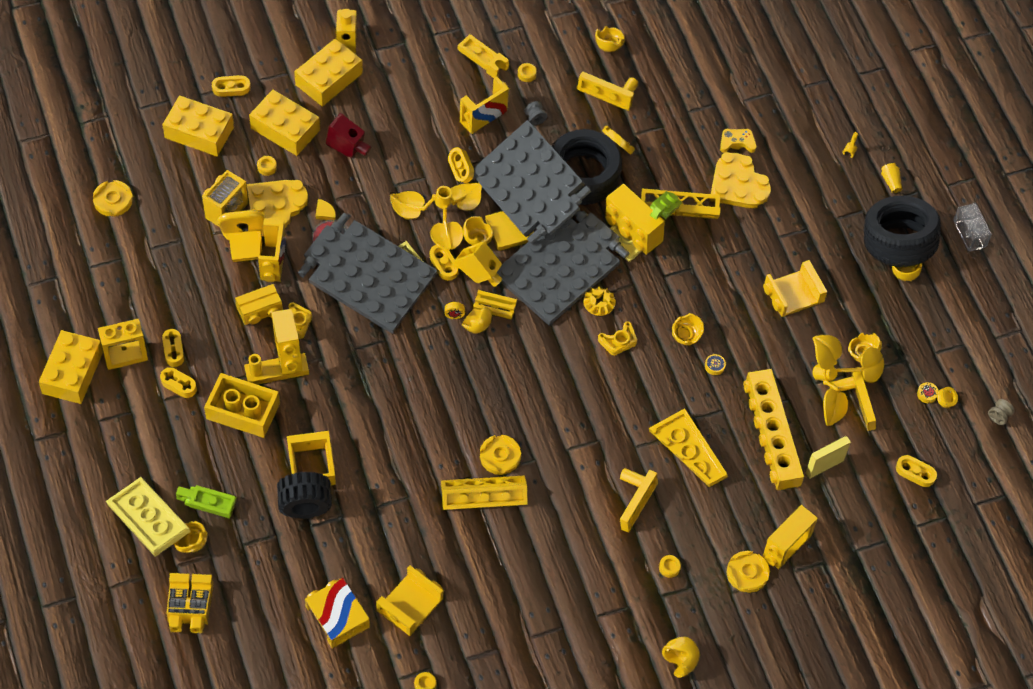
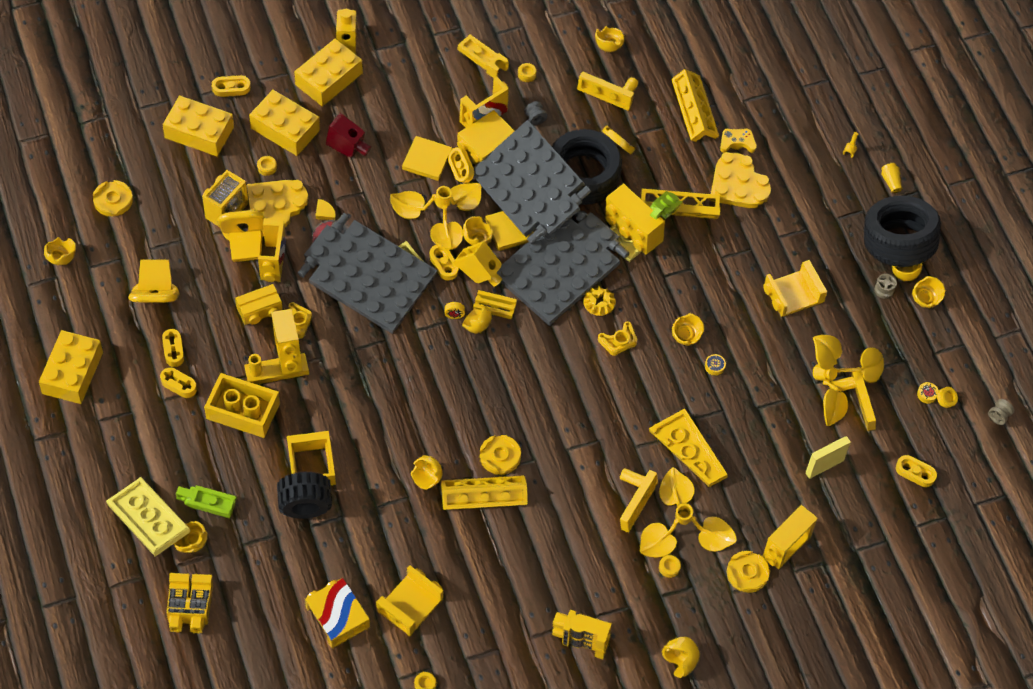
(60, 251): none -> yellow hair
(125, 353): yellow window -> none
(154, 275): none -> yellow piece
(426, 158): none -> yellow tile
(426, 472): none -> yellow hair
(483, 136): none -> yellow brick
(582, 632): none -> yellow hips
(659, 542): none -> yellow plant
(694, 105): none -> yellow fence
(764, 382): yellow brick -> none
(863, 342): yellow hair -> none
(889, 283): none -> dark tan wheel
(928, 292): none -> yellow hair
(972, 227): clear brick -> none

